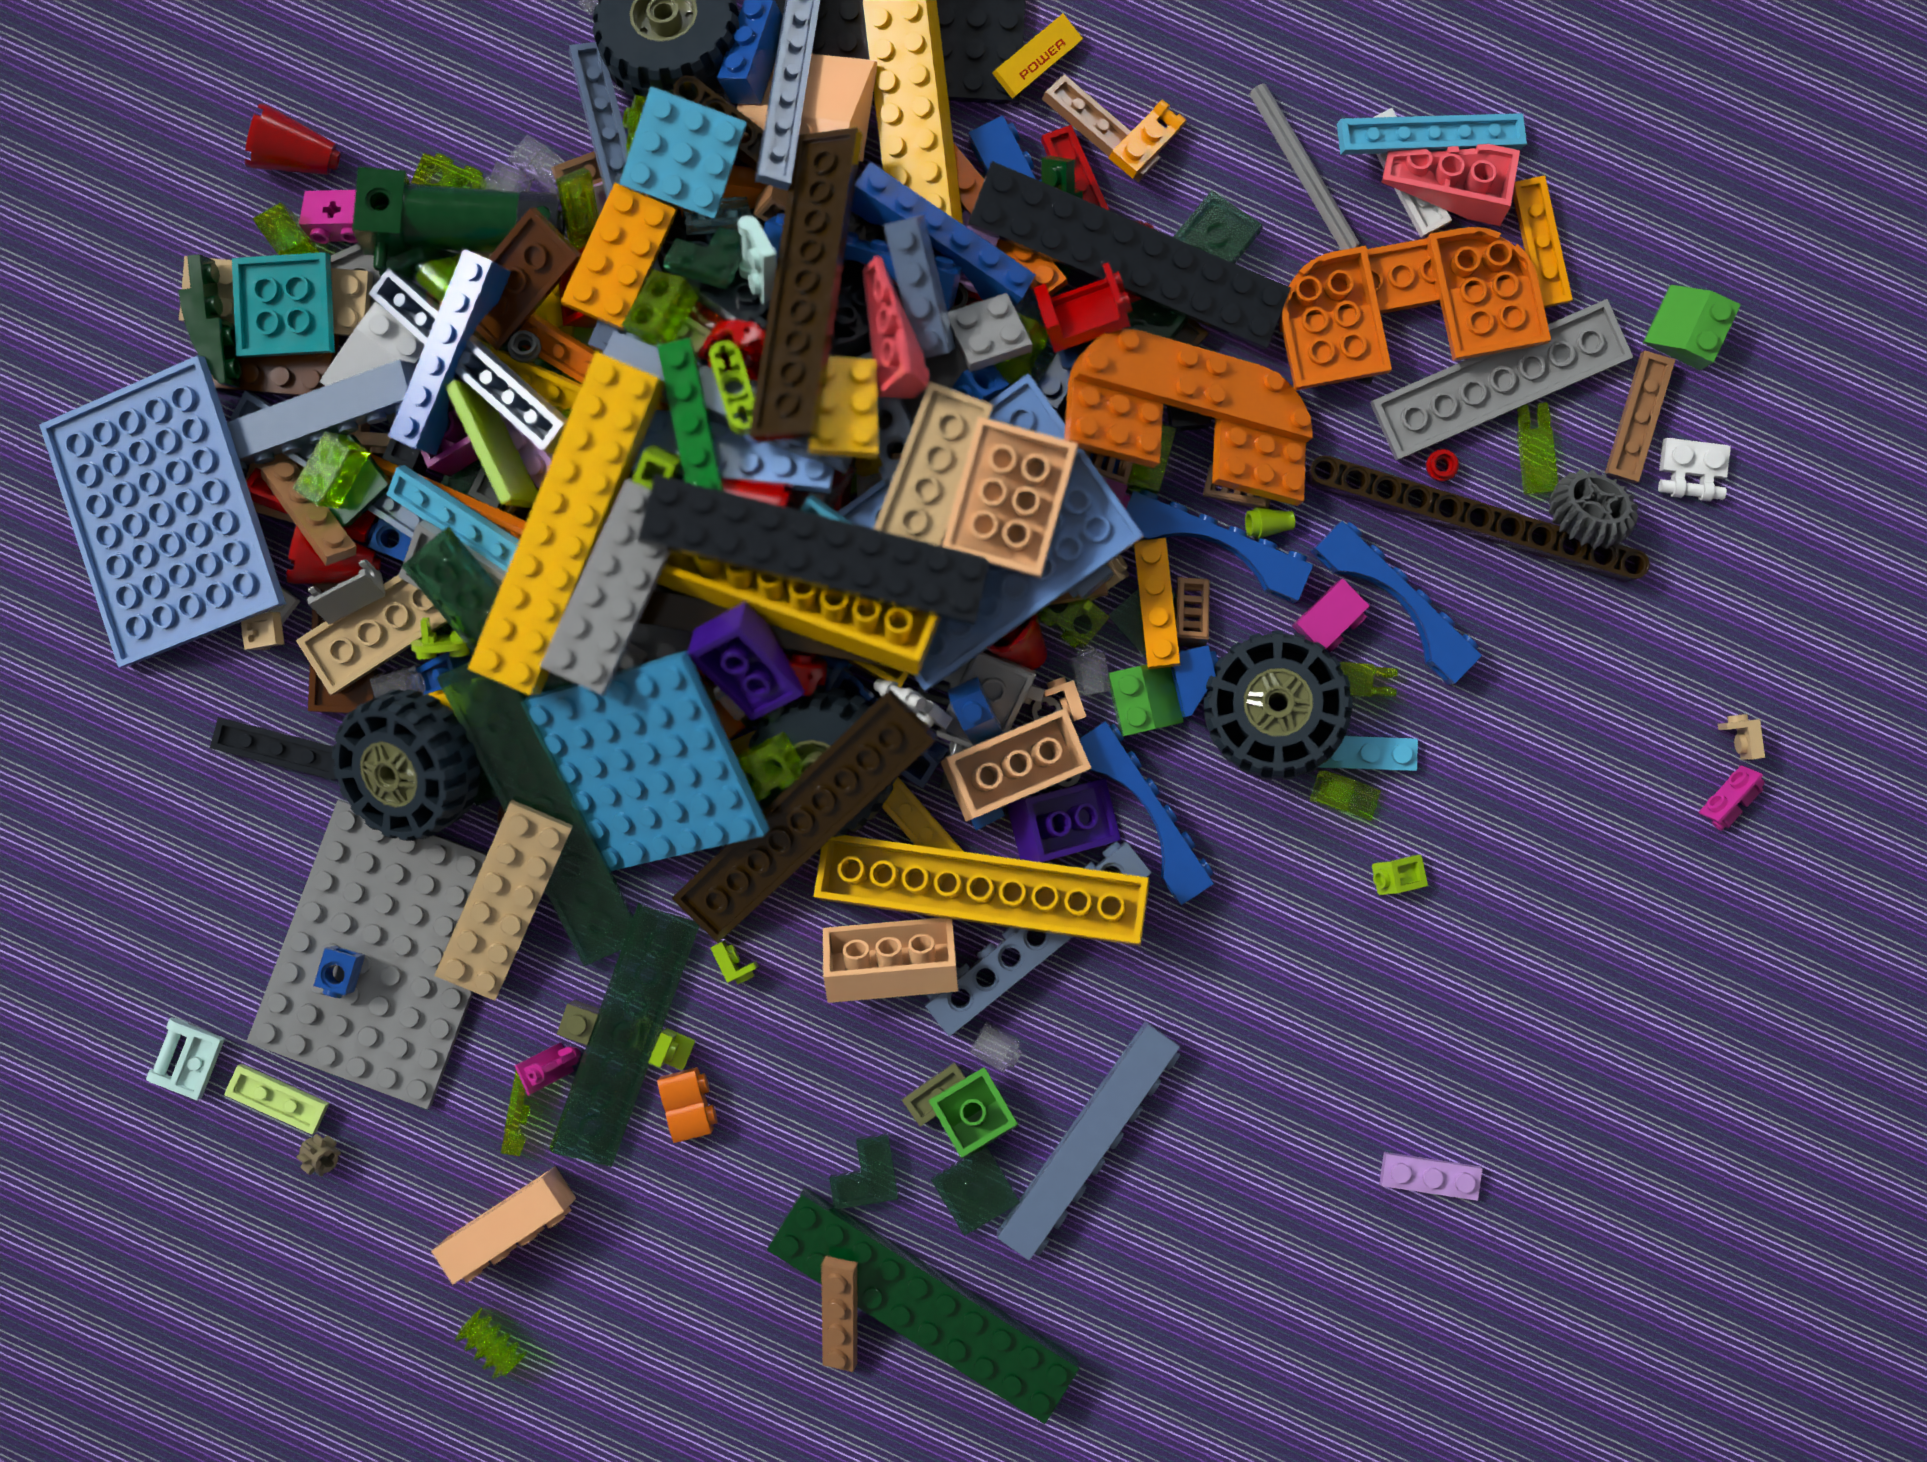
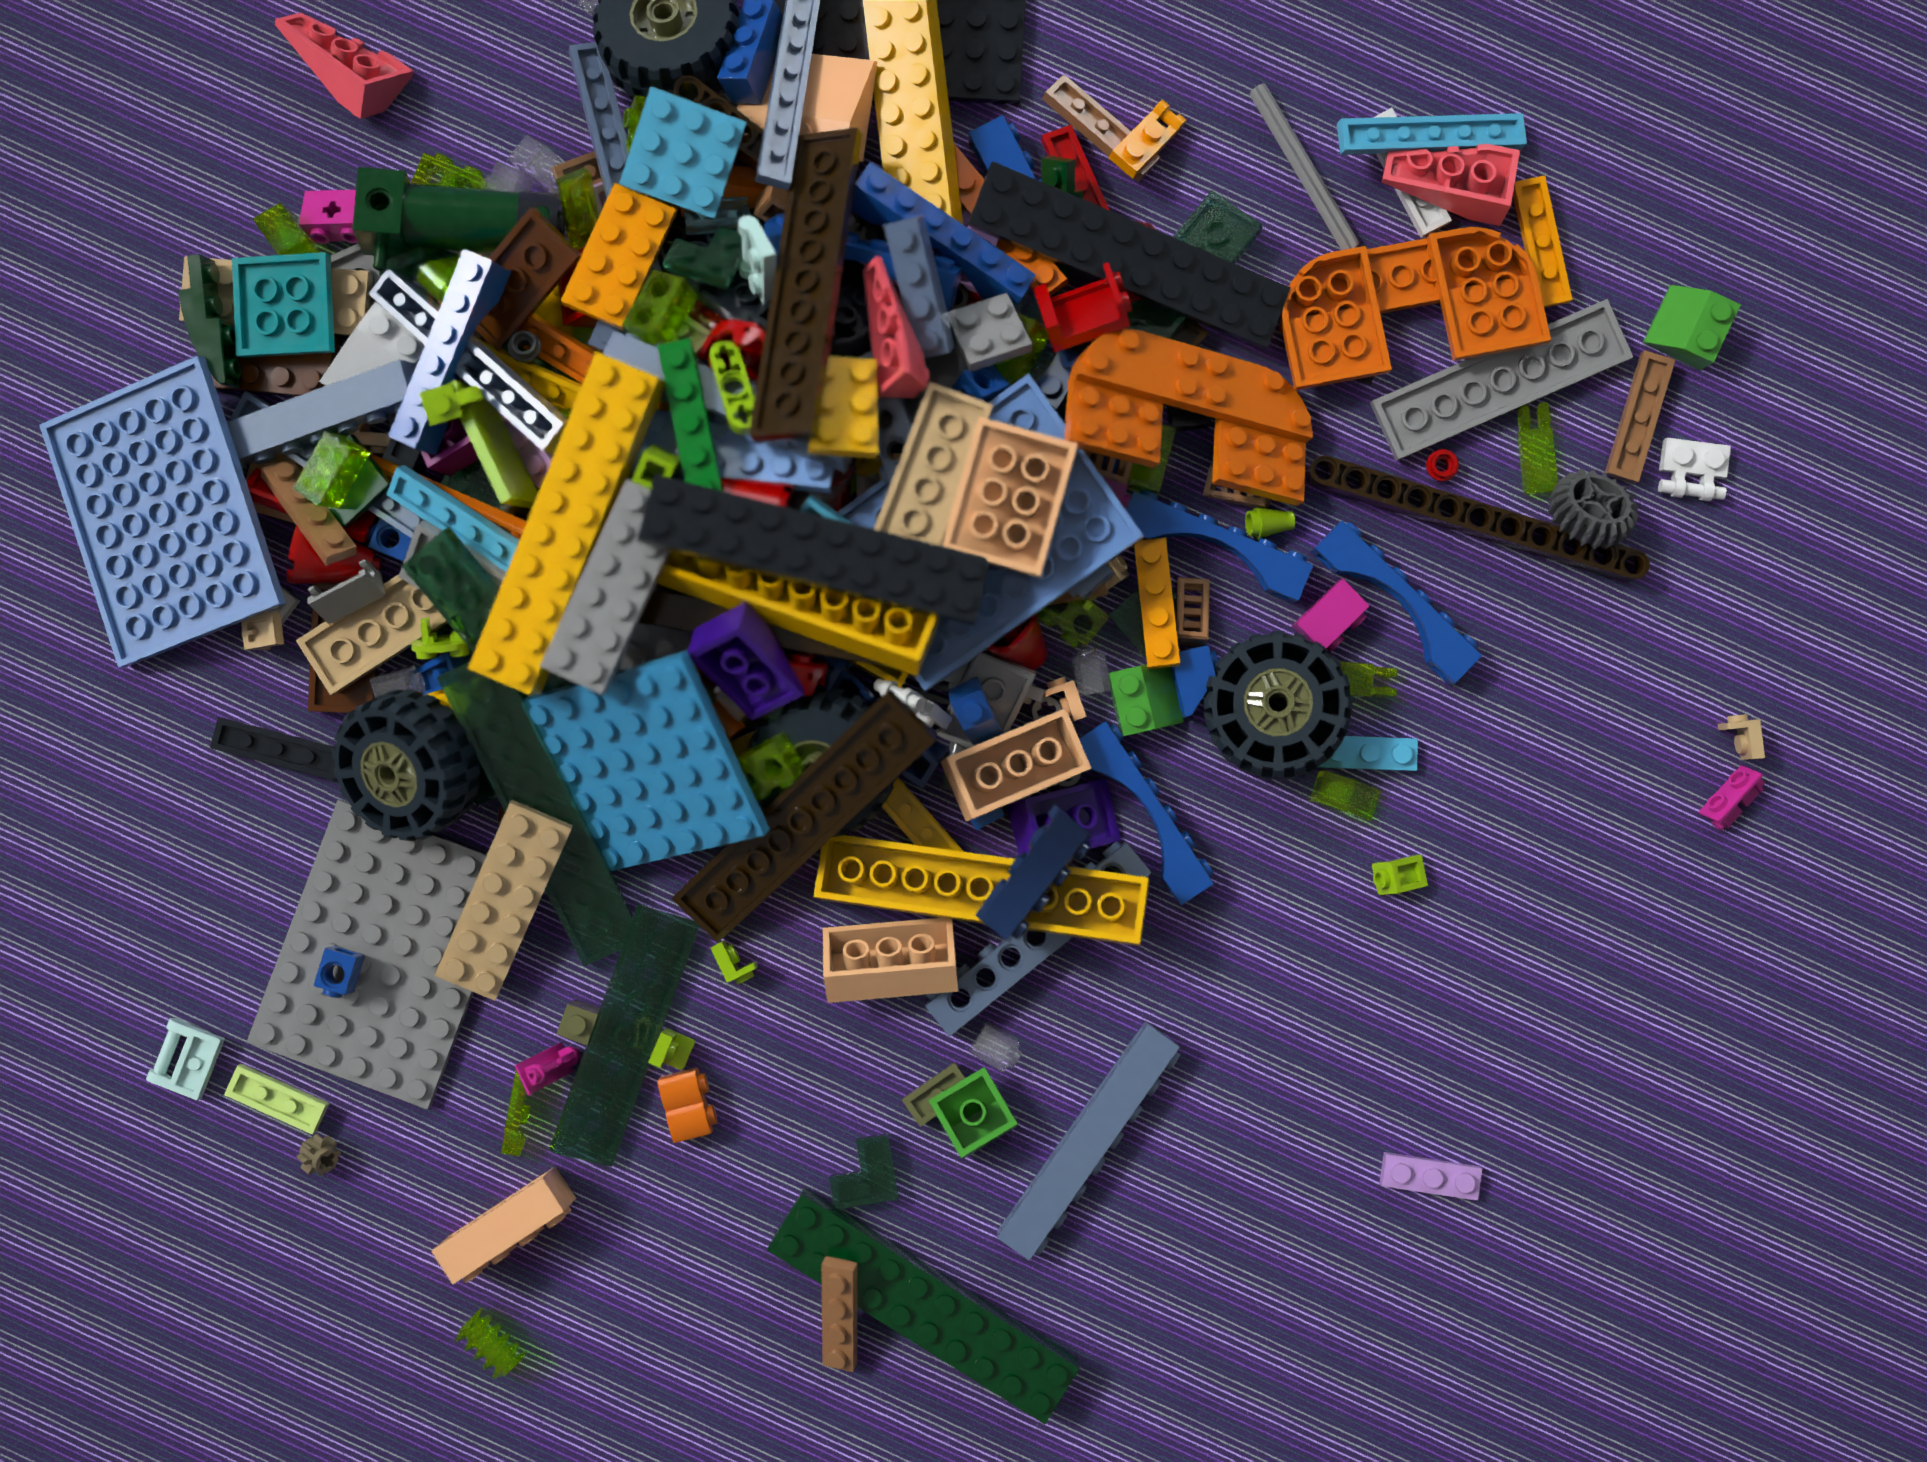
(288, 145): red cone -> none
(353, 75): none -> coral wedge
(446, 404): none -> lime plate
(483, 490): dark grey plate -> none
(975, 1190): clear green plate -> none
(1034, 875): none -> dark blue wedge
(1037, 55): yellow tile -> none

